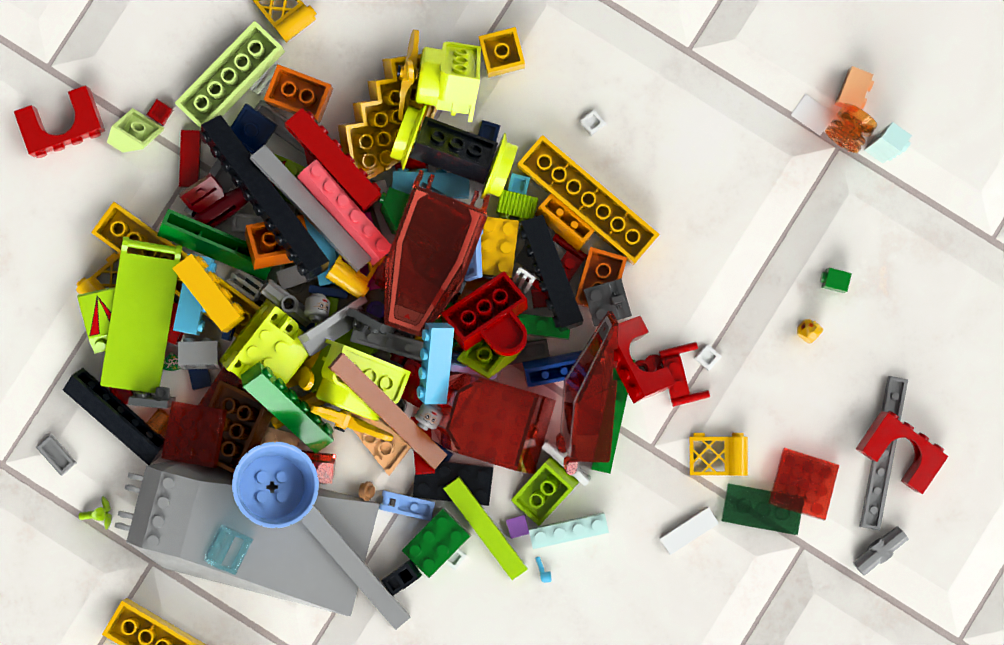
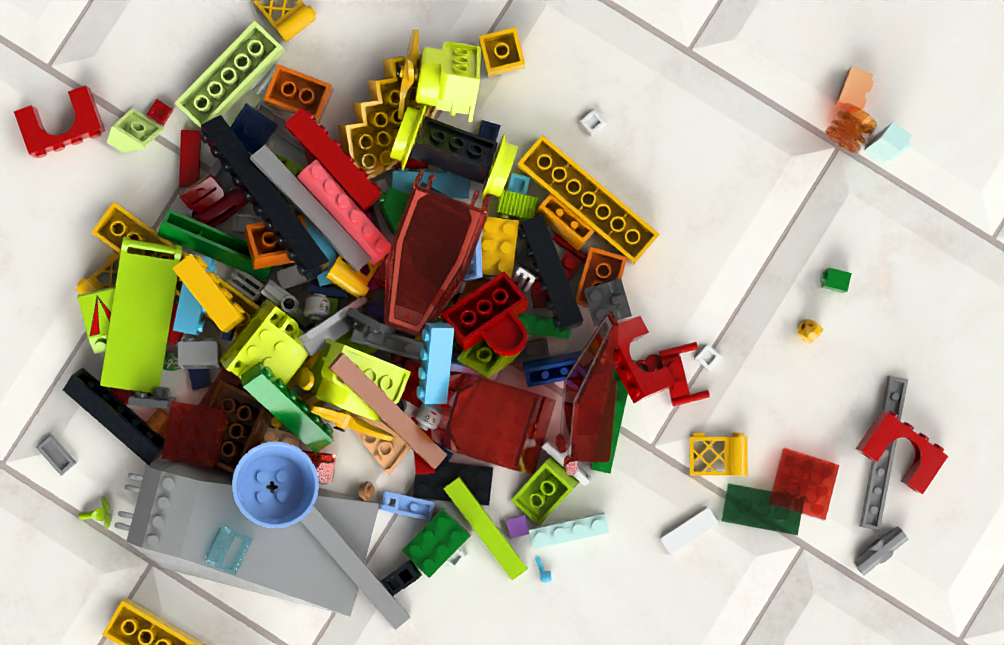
(812, 114): white sticker -> none

